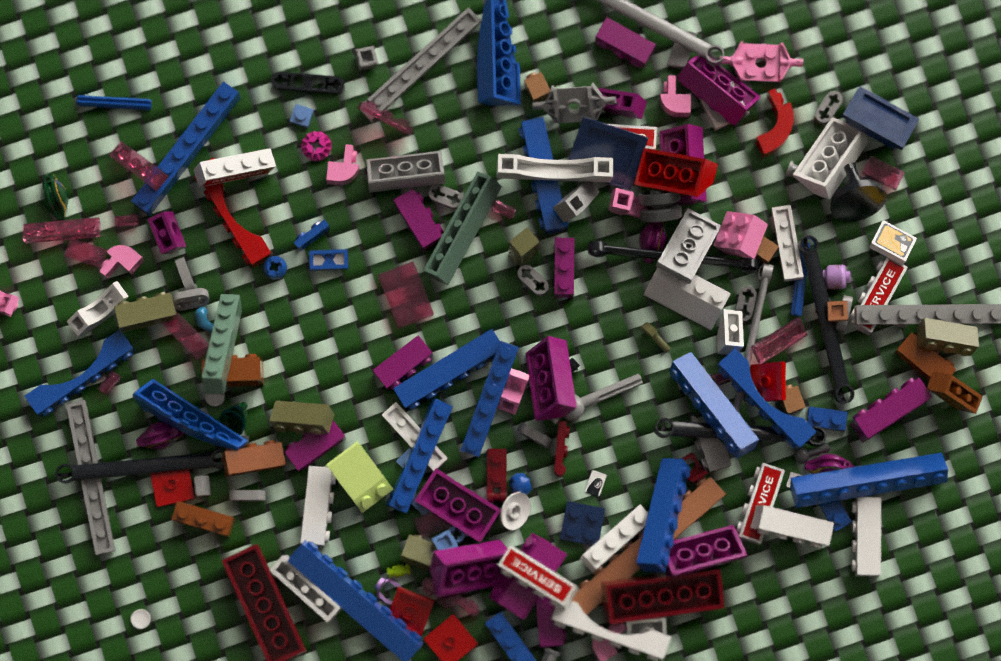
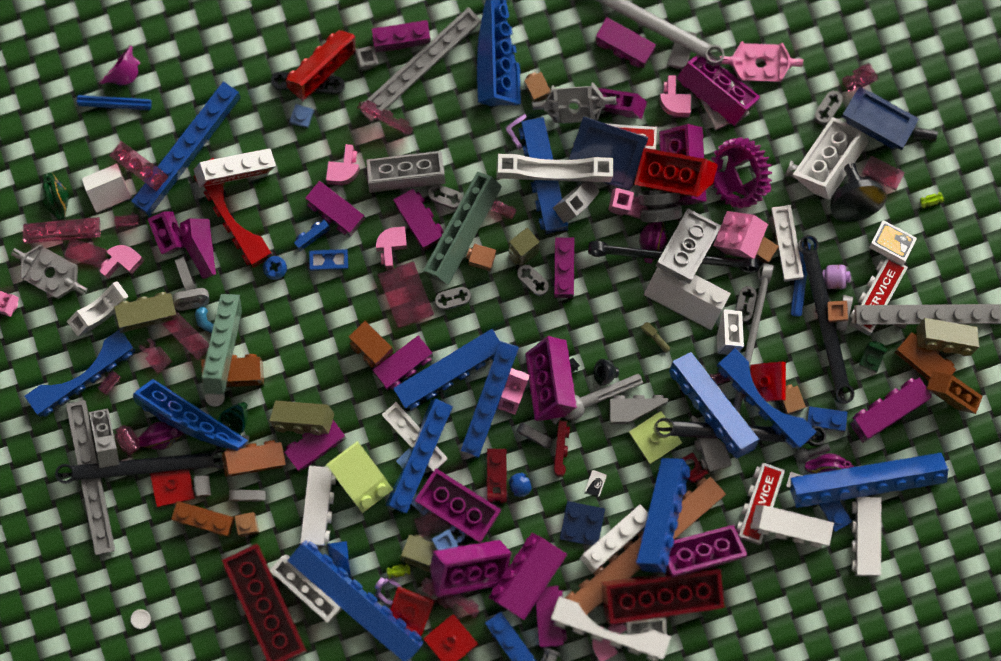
(38, 261): none -> light grey plate
(104, 438): none -> light grey slope
(106, 188): none -> white slope
(124, 70): none -> magenta hat
(127, 439): none -> clear pink brick
(157, 358): none -> clear pink plate
(198, 243): none -> magenta slope
(247, 524): none -> medium nougat brick
(320, 153): dark pink gear -> none
(321, 64): none -> red slope
(334, 209): none -> magenta brick
(339, 554): none -> blue slope
(370, 345): none -> dark orange brick
(390, 240): none -> bright pink brick
(401, 36): none -> magenta brick
(451, 294): none -> light grey beam
(481, 257): none -> nougat brick
(509, 130): none -> lavender piece
(515, 511): white dish -> none
(537, 576): brick -> none
(605, 372): none -> black brick
(629, 410): none -> light grey slope
(650, 443): none -> yellowish green plate
(728, 181): none -> magenta piece
(776, 138): red arch -> none
(779, 340): clear pink plate -> none
(862, 76): none -> clear pink plate
(873, 356): none -> dark green bracket
(925, 134): none -> black pin
(932, 199): none -> lime piece

